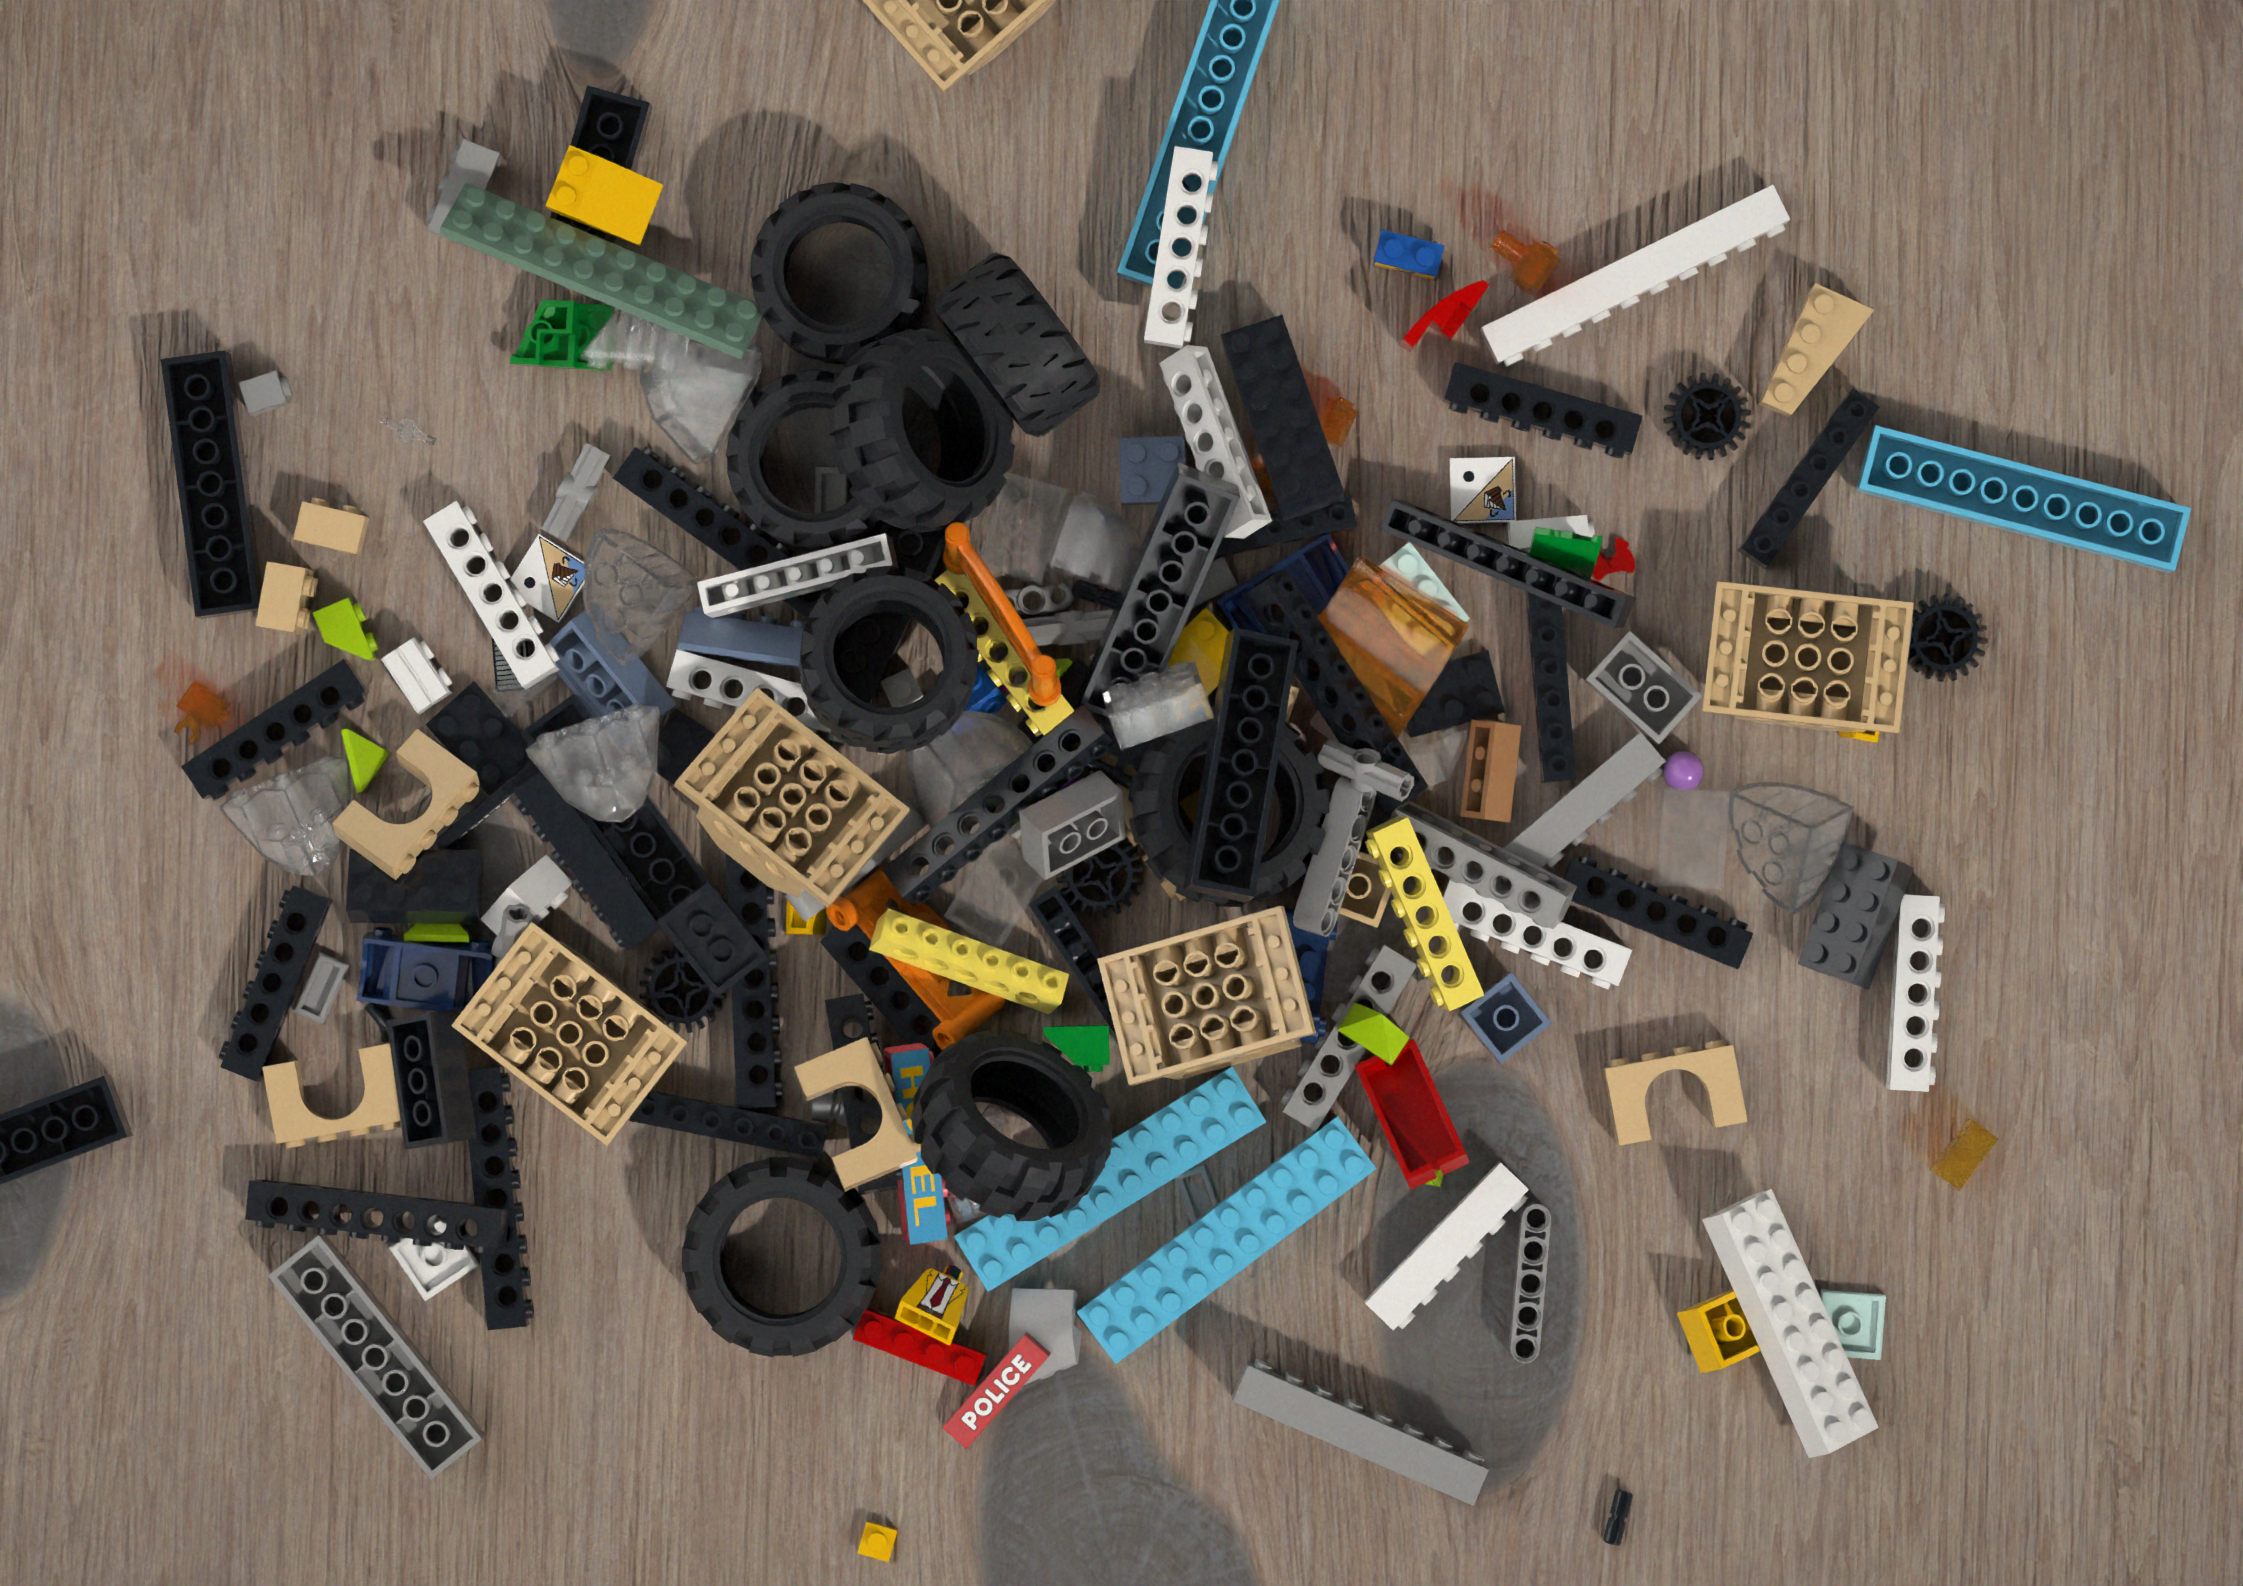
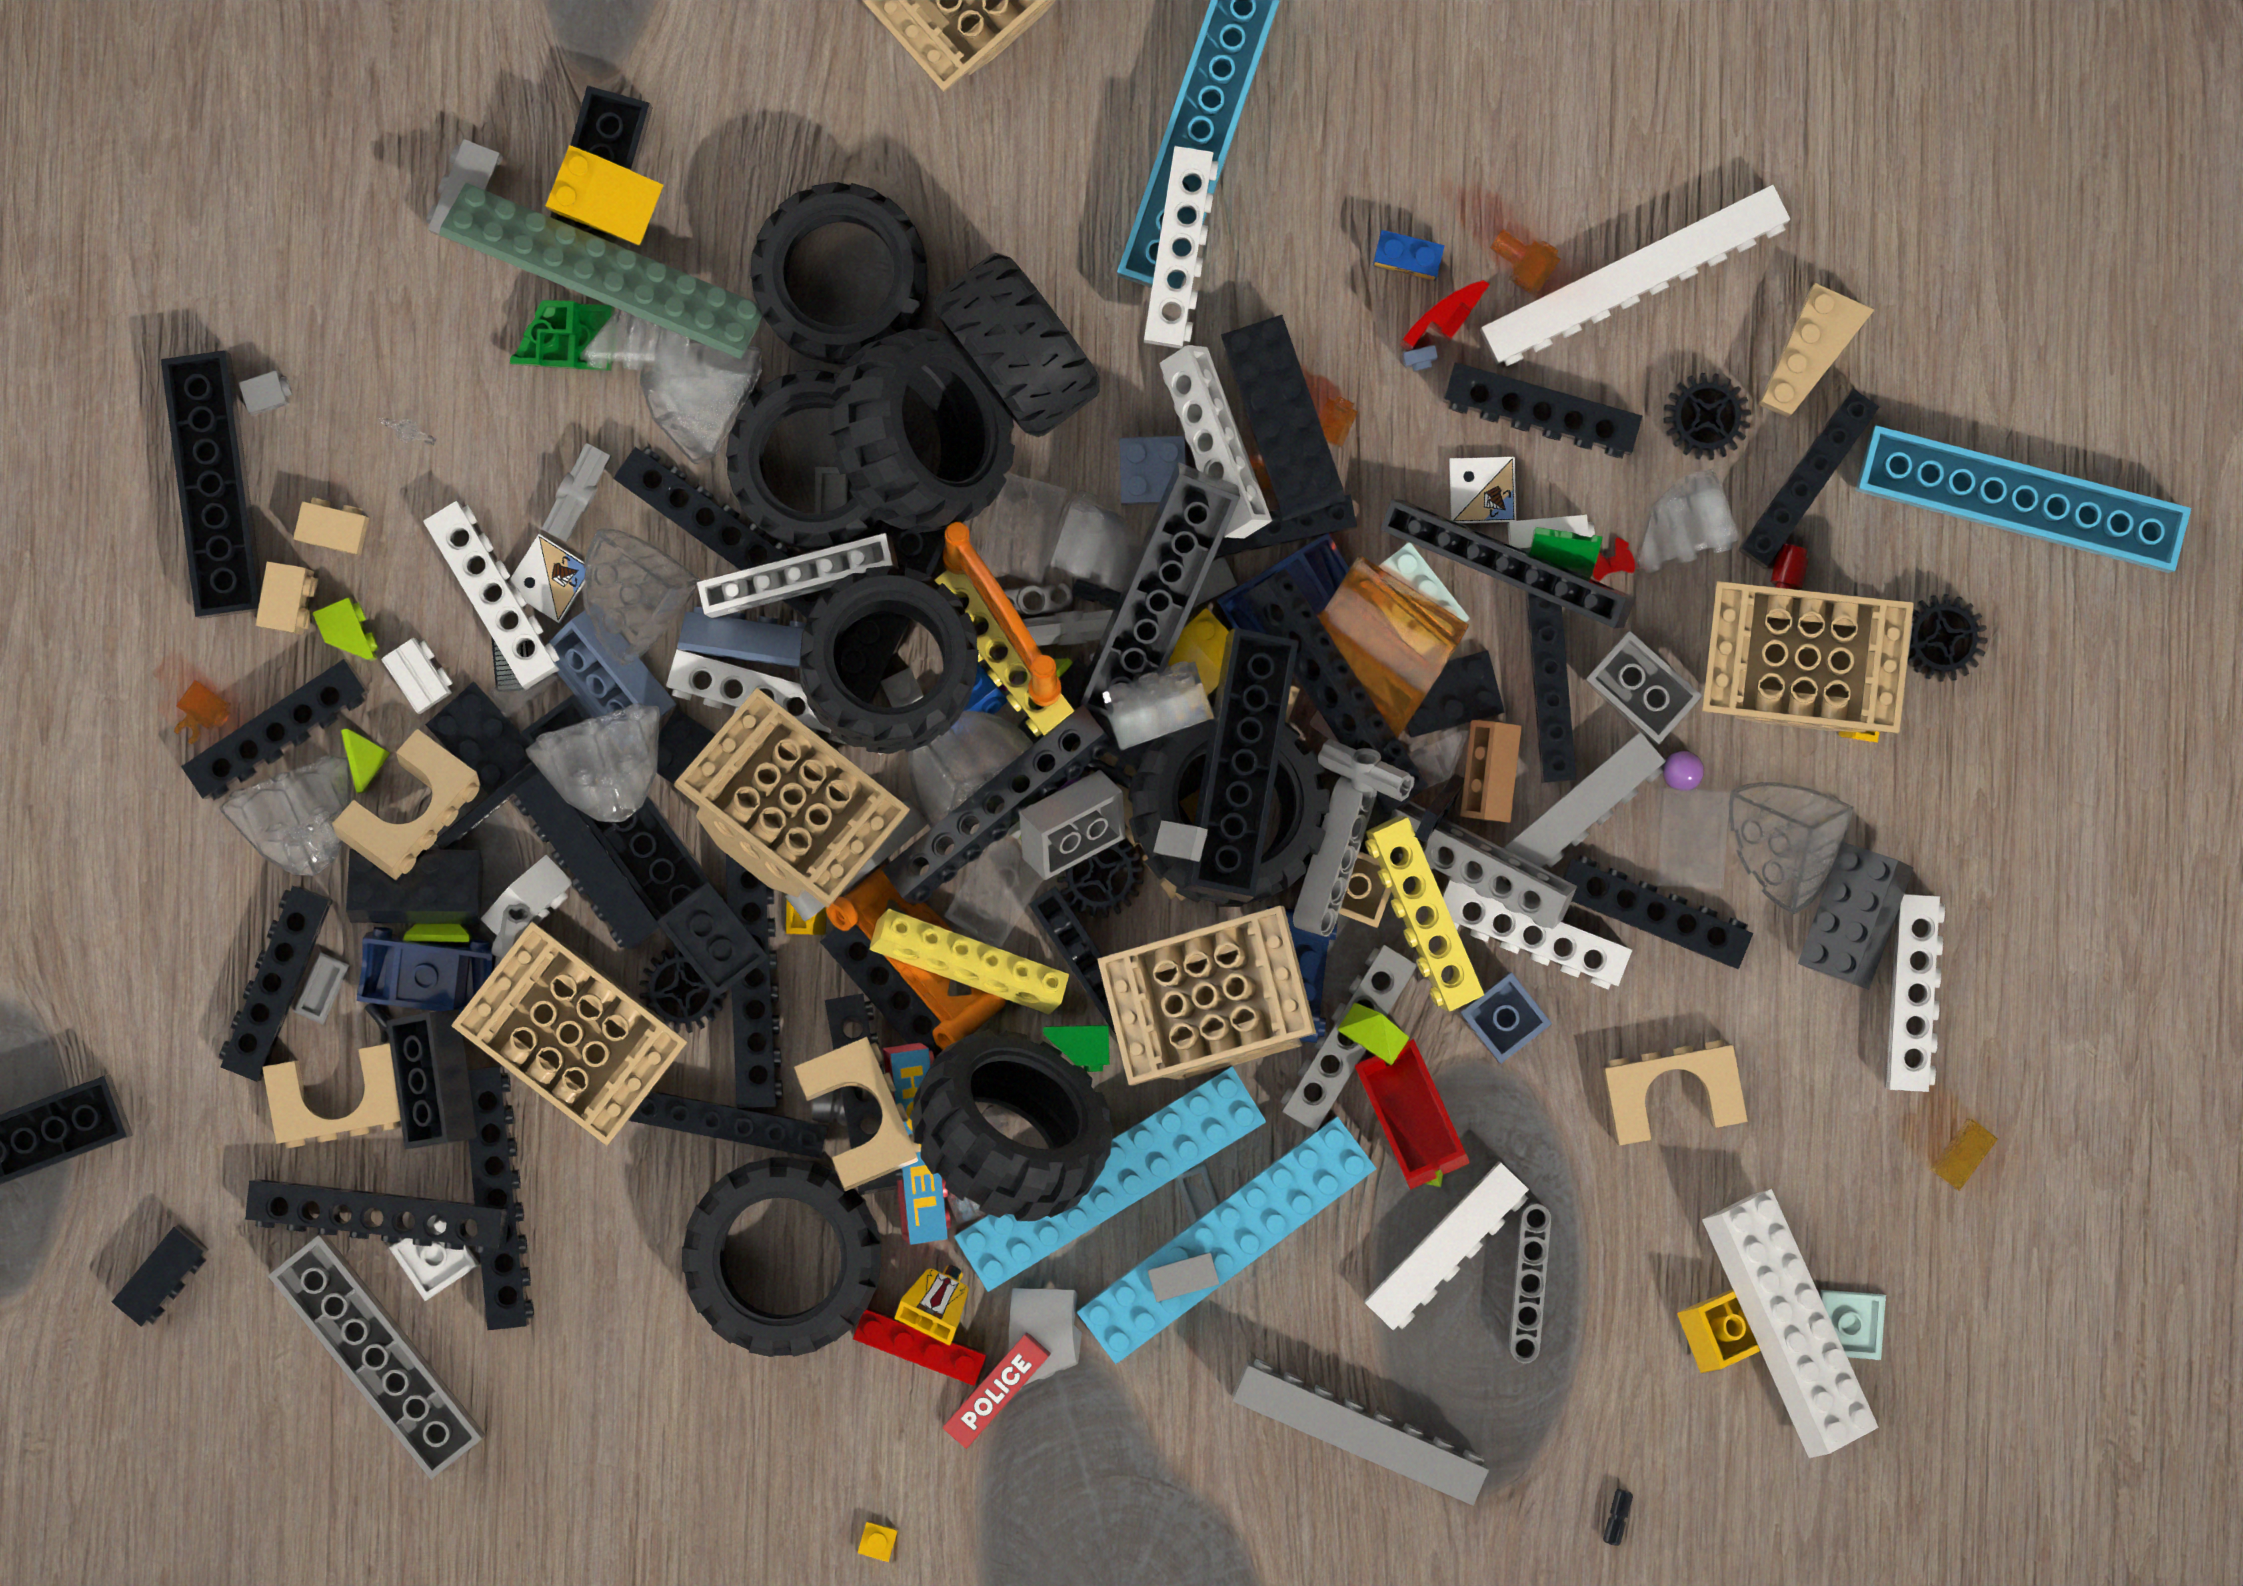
(161, 1276): none -> black brick
(1180, 841): none -> light grey tile
(1183, 1277): none -> light grey tile
(1420, 358): none -> sand blue plate
(1440, 807): none -> black tile
(1686, 522): none -> clear brick
(1790, 567): none -> red brick

